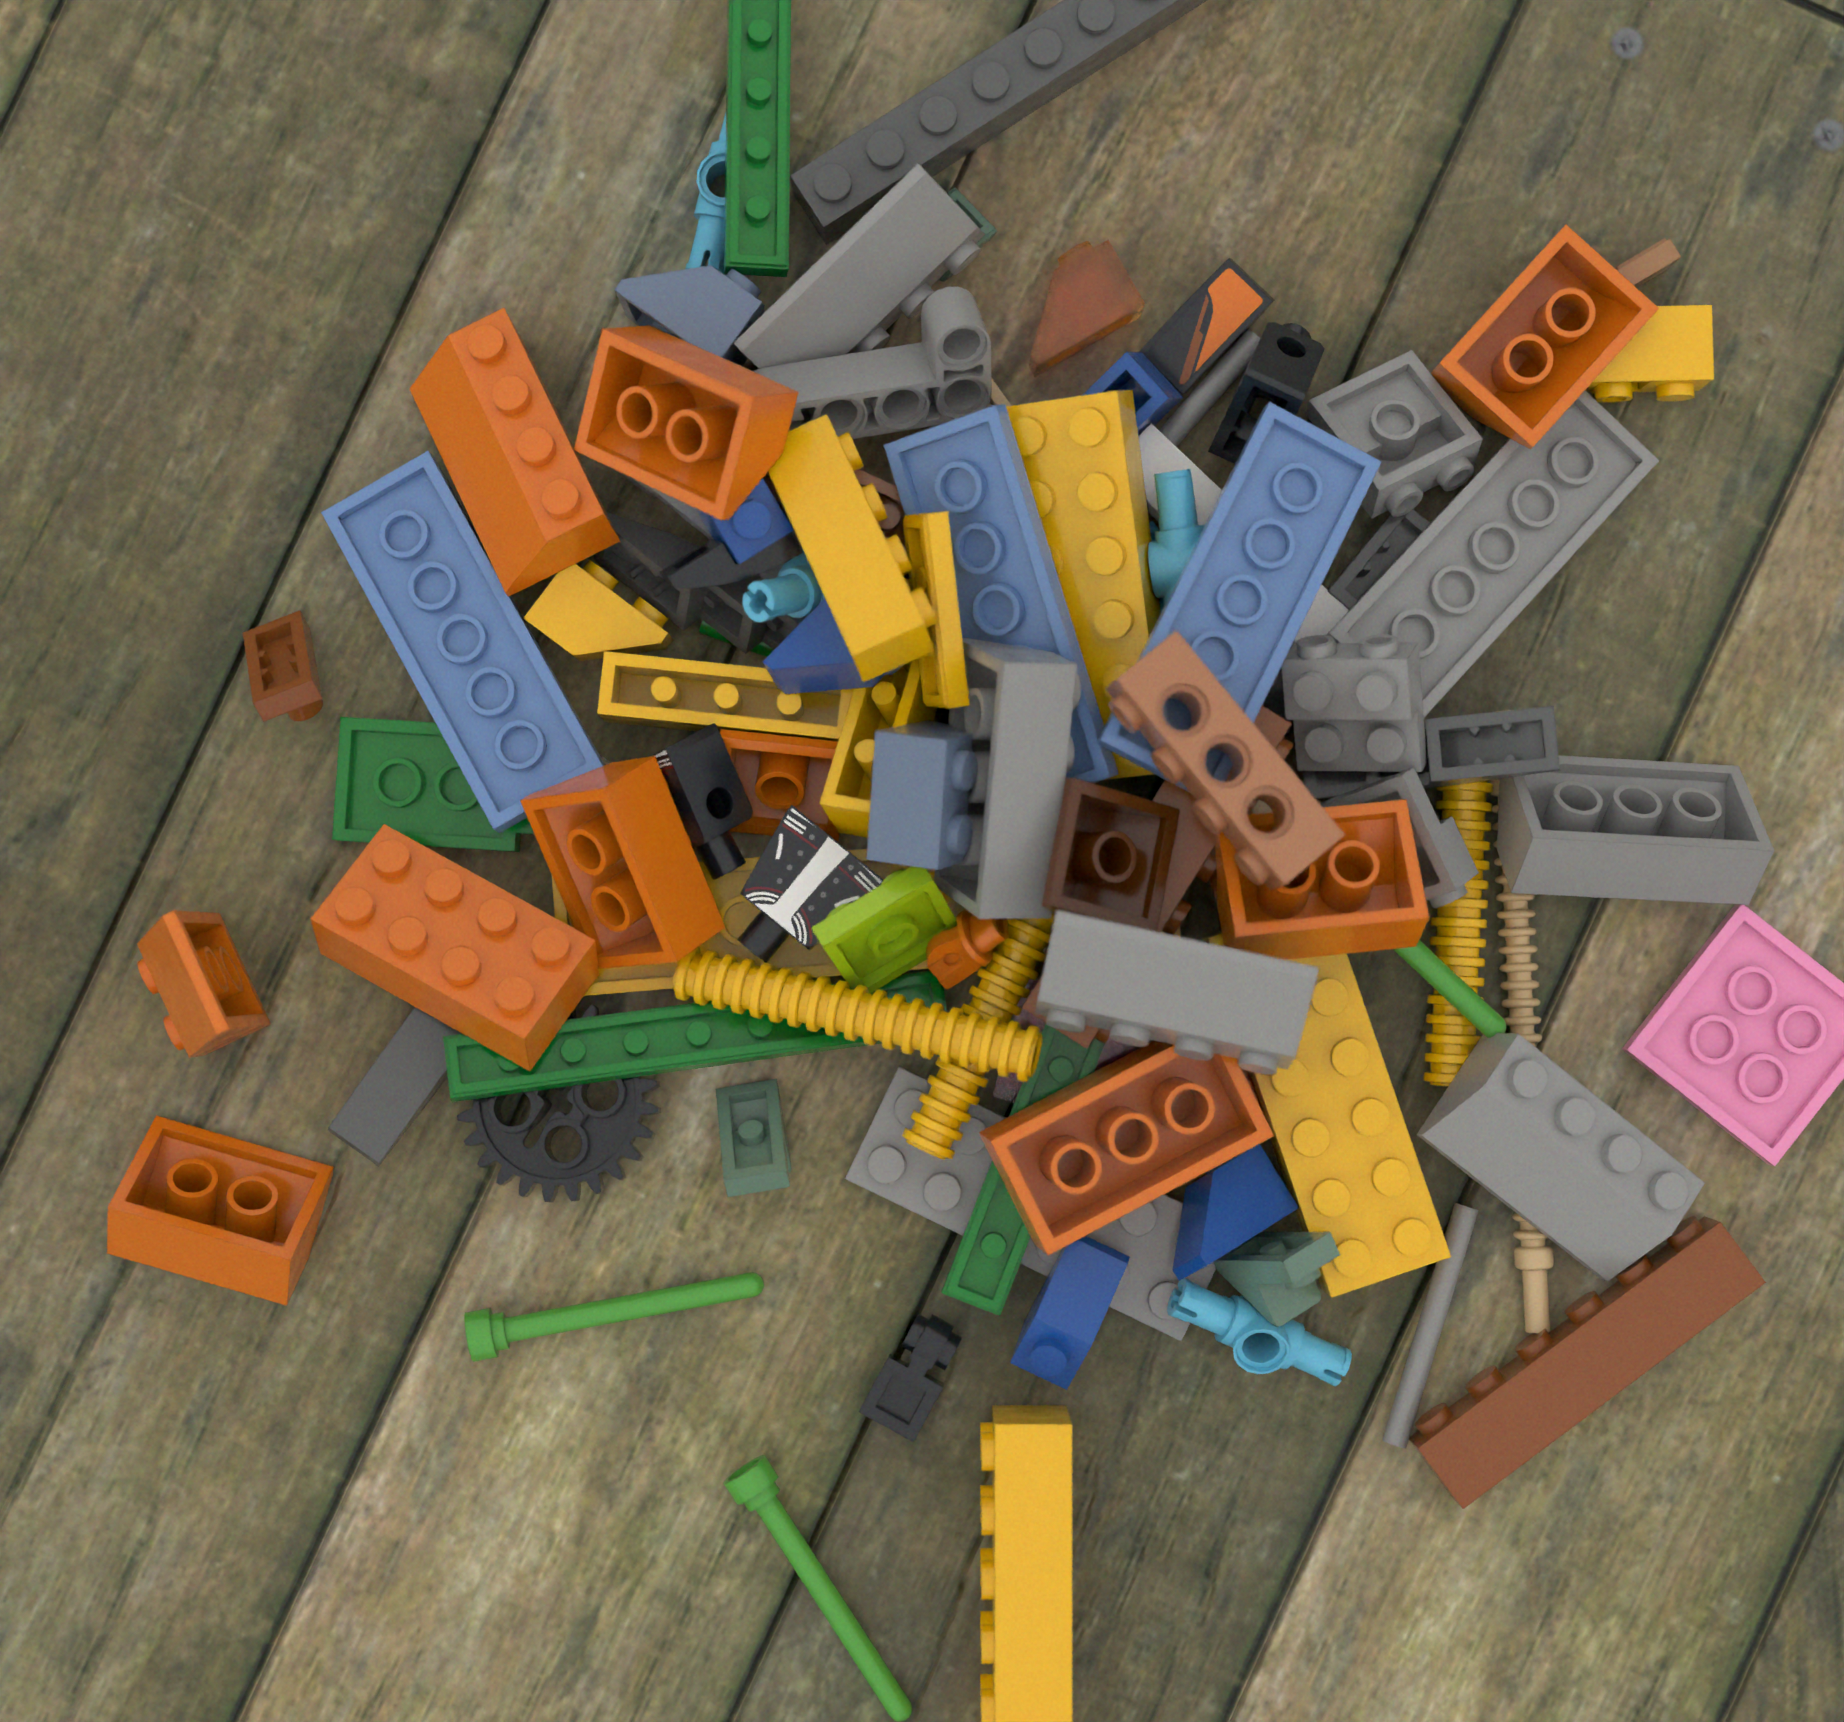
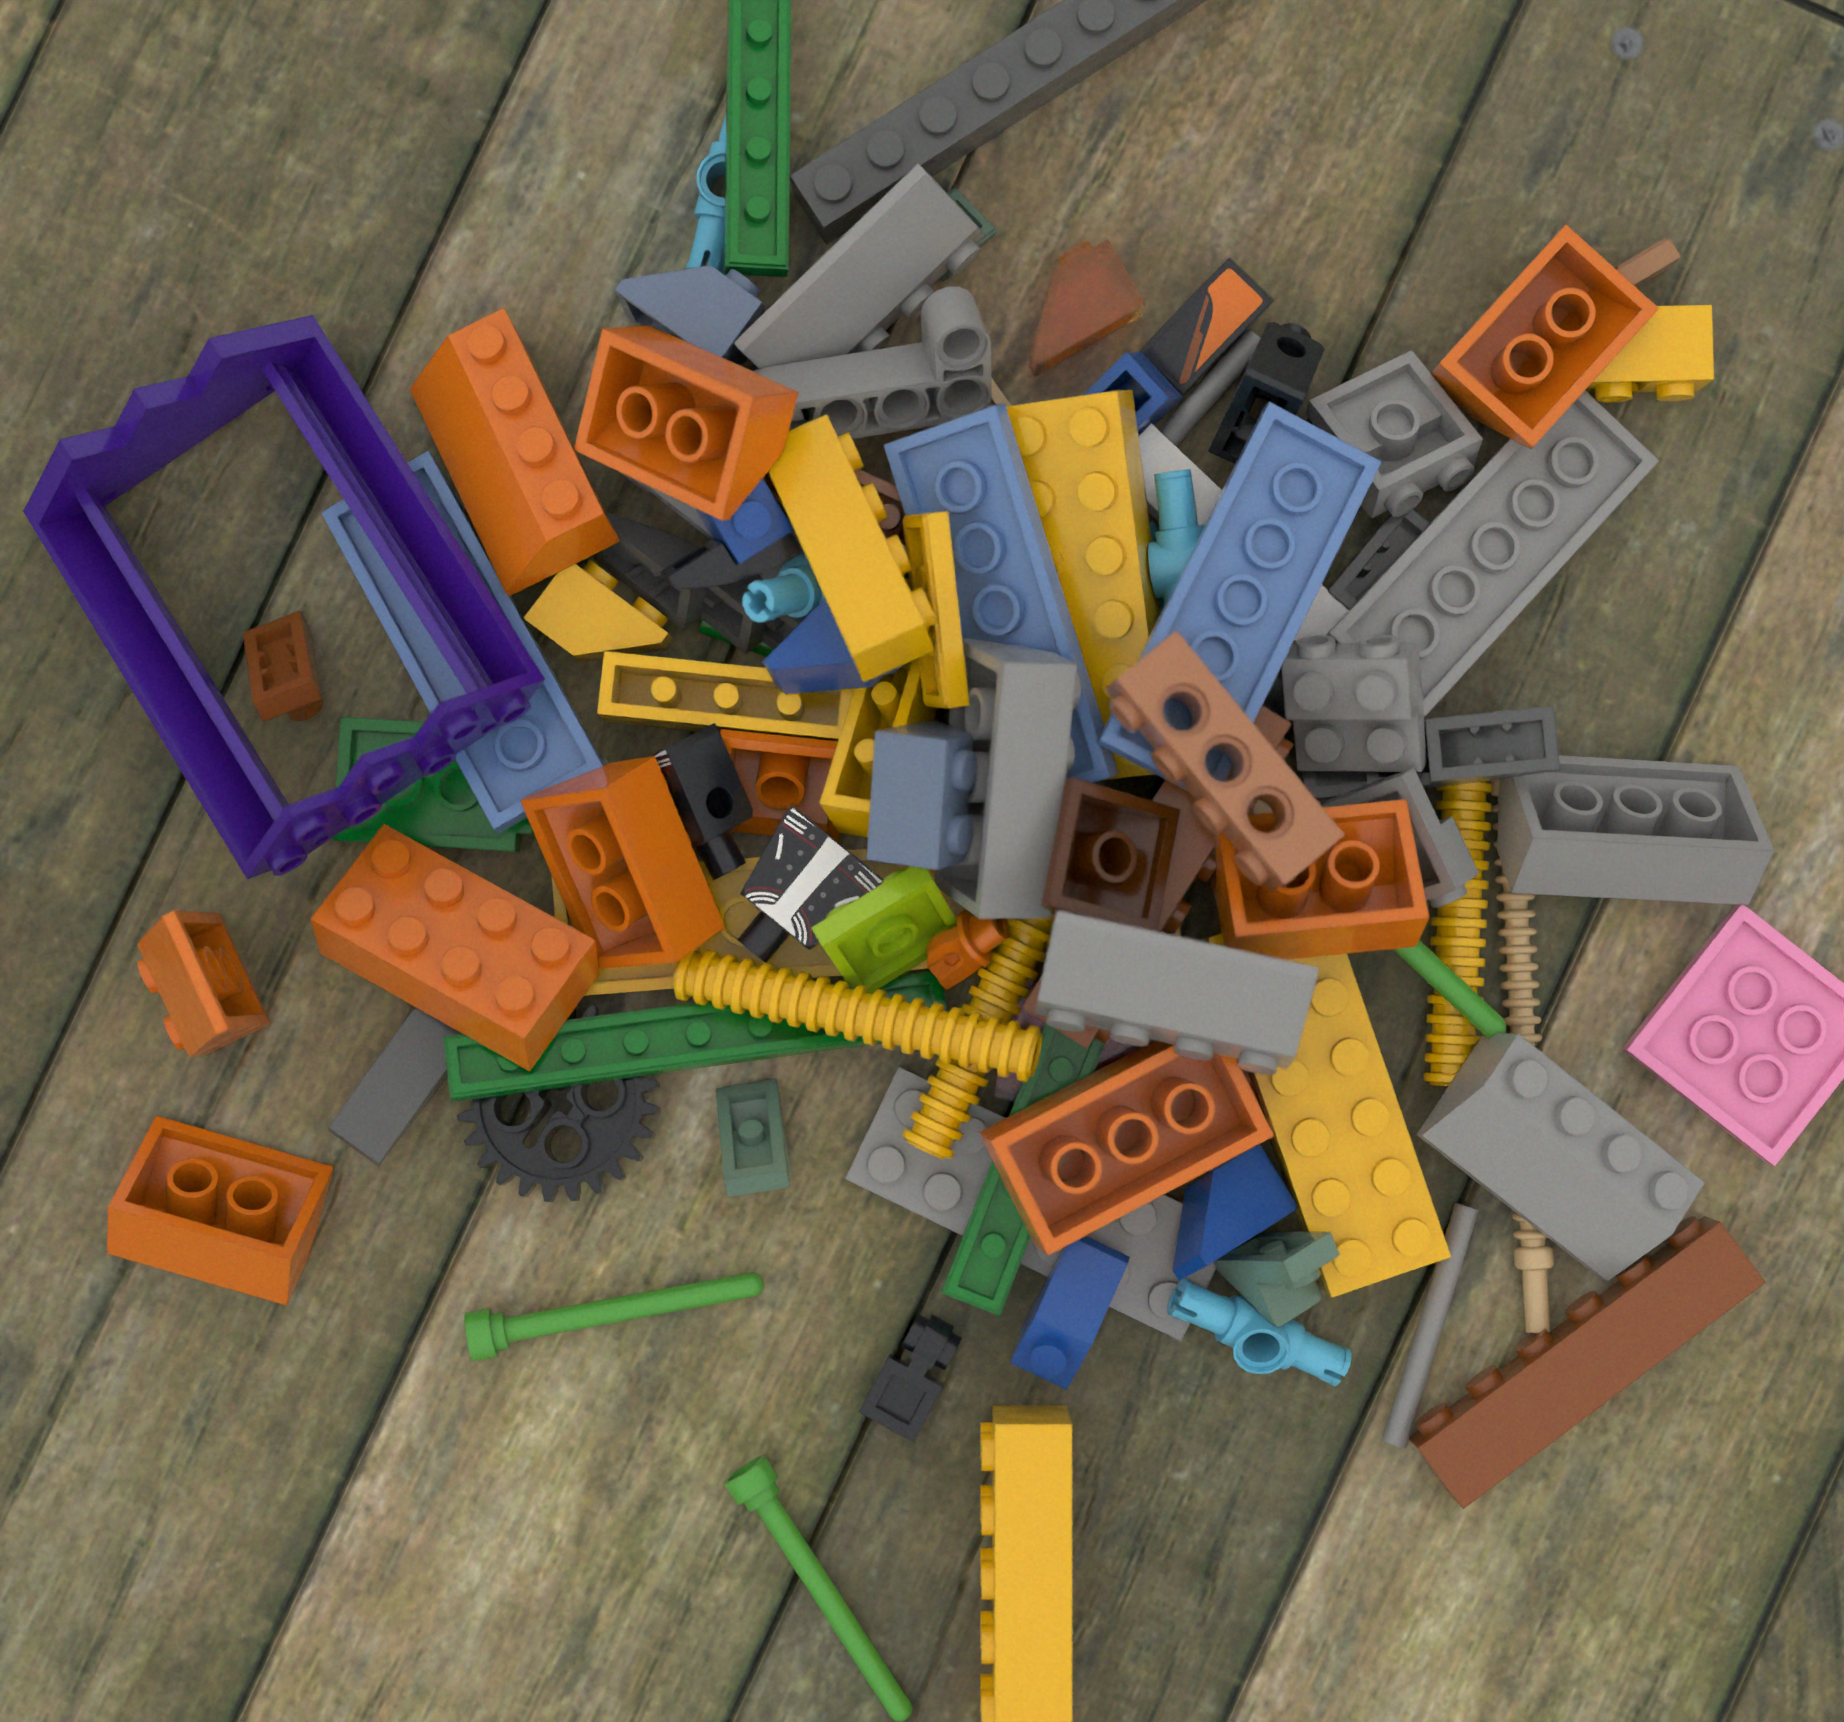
(157, 657): none -> dark purple door

